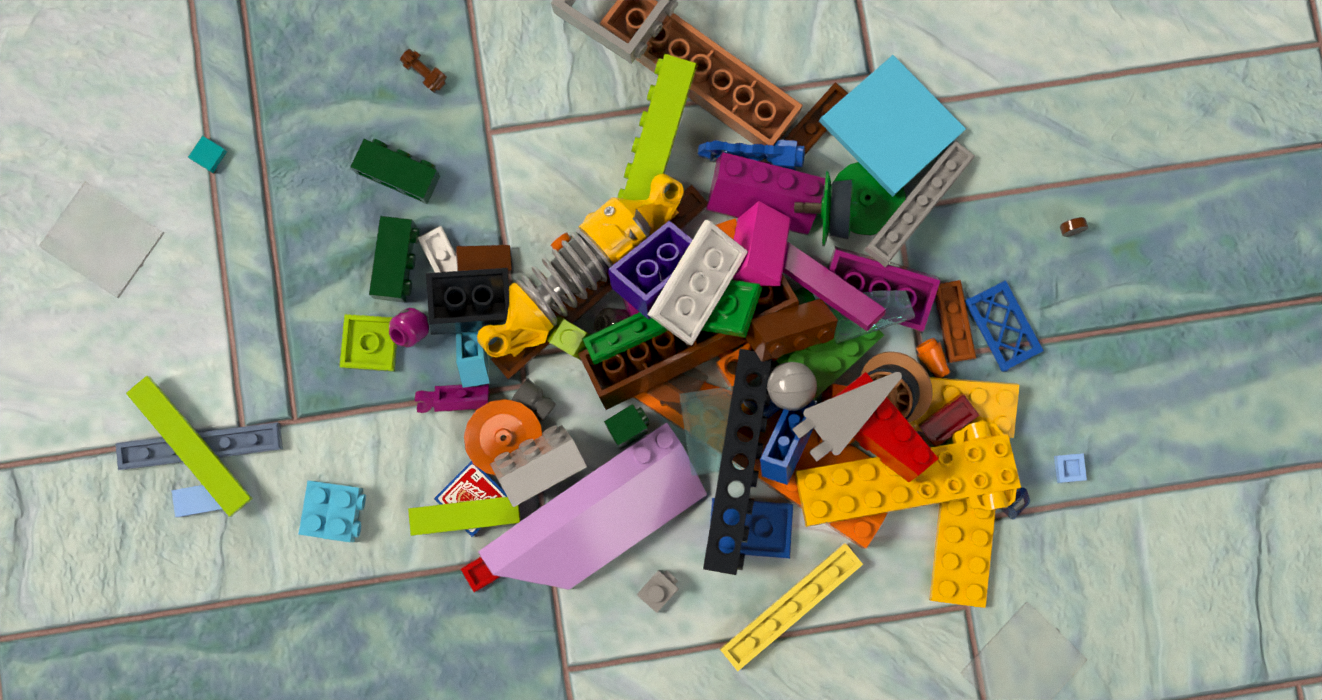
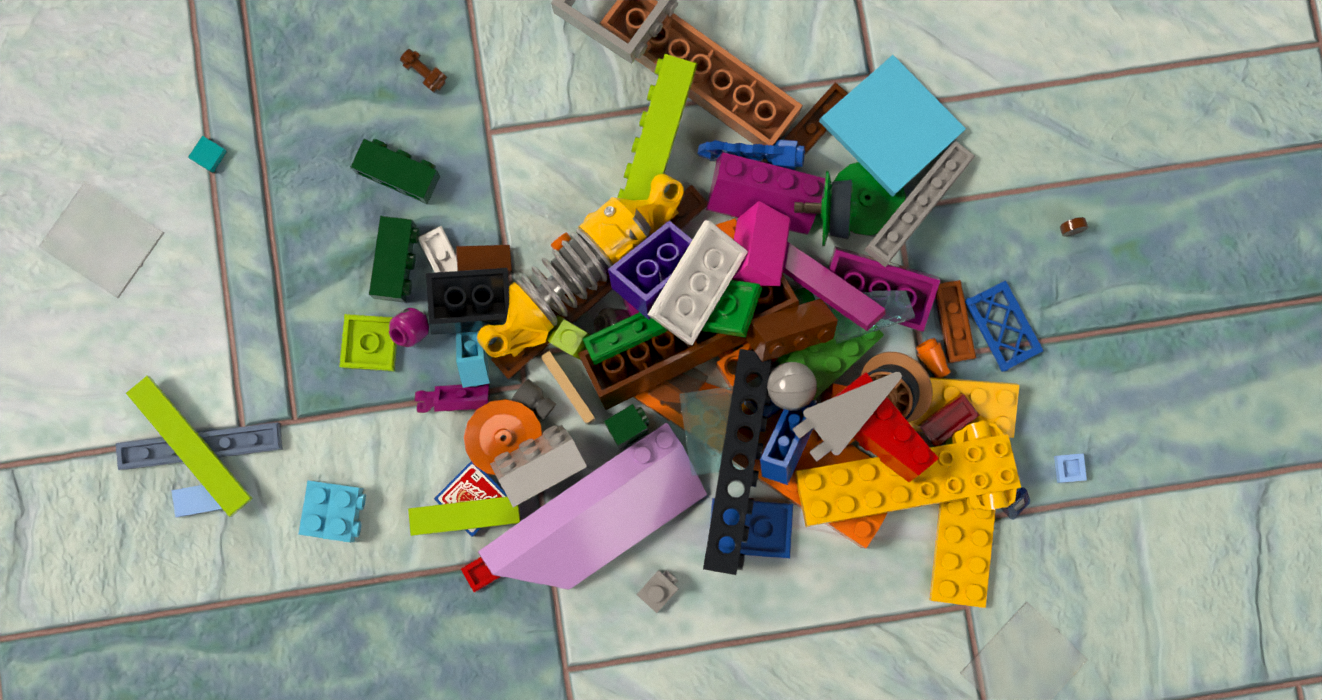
(568, 388): none -> tan tile
(791, 606): light yellow plate -> none

